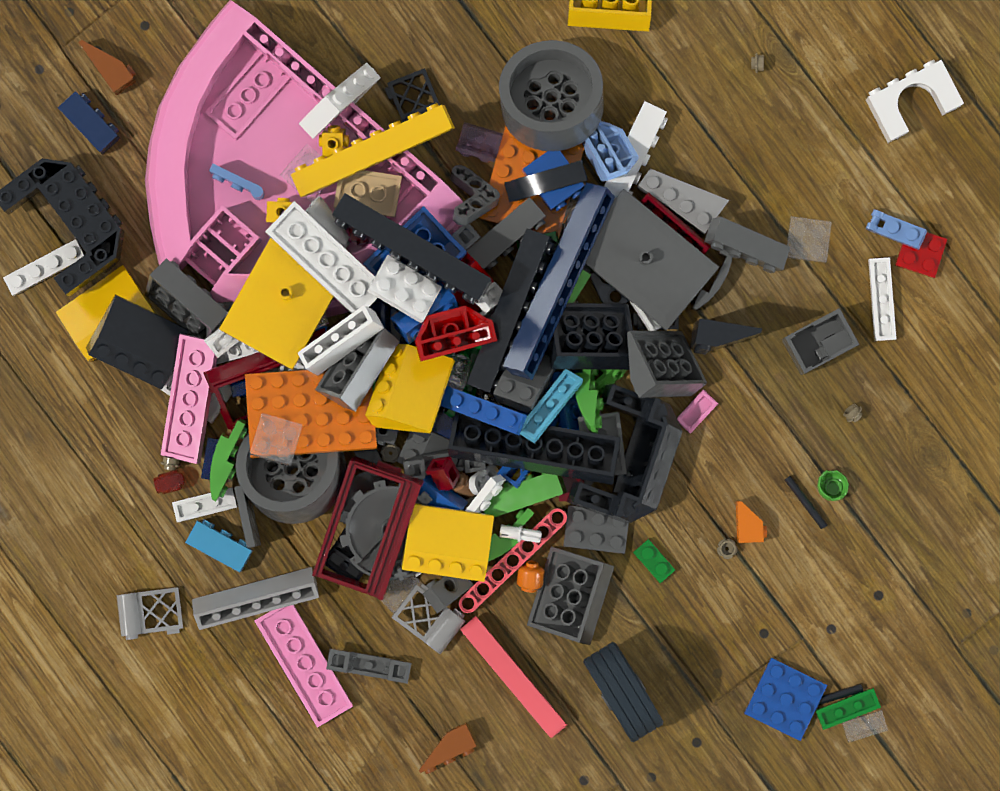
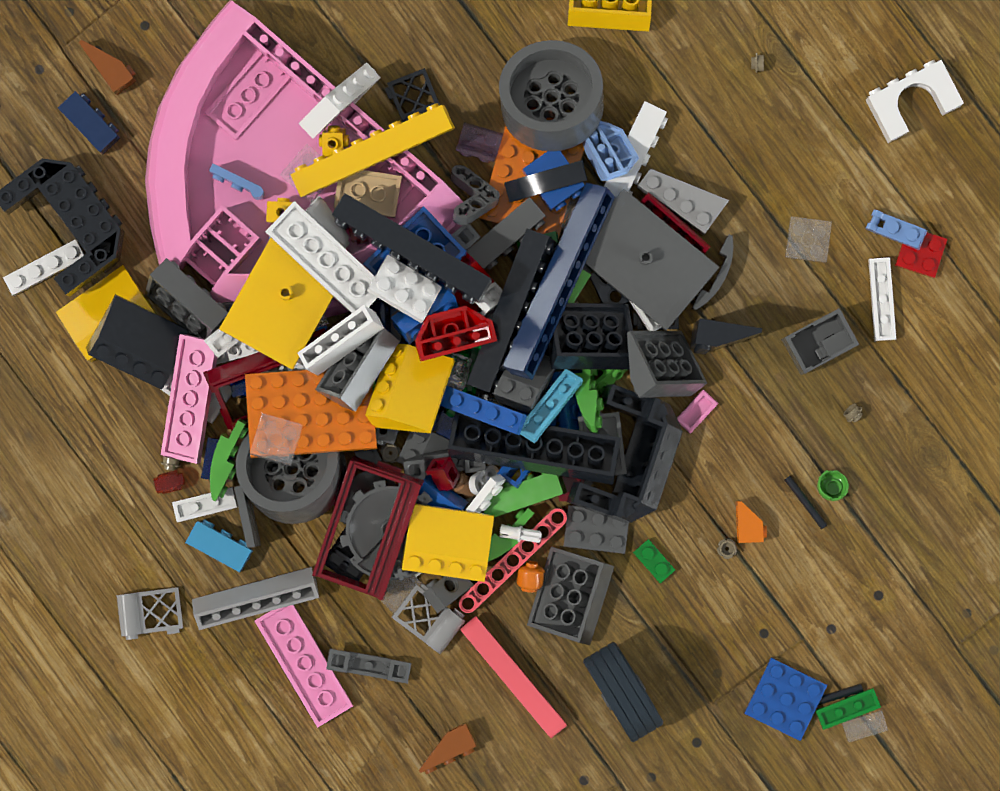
(747, 244): dark grey brick -> none

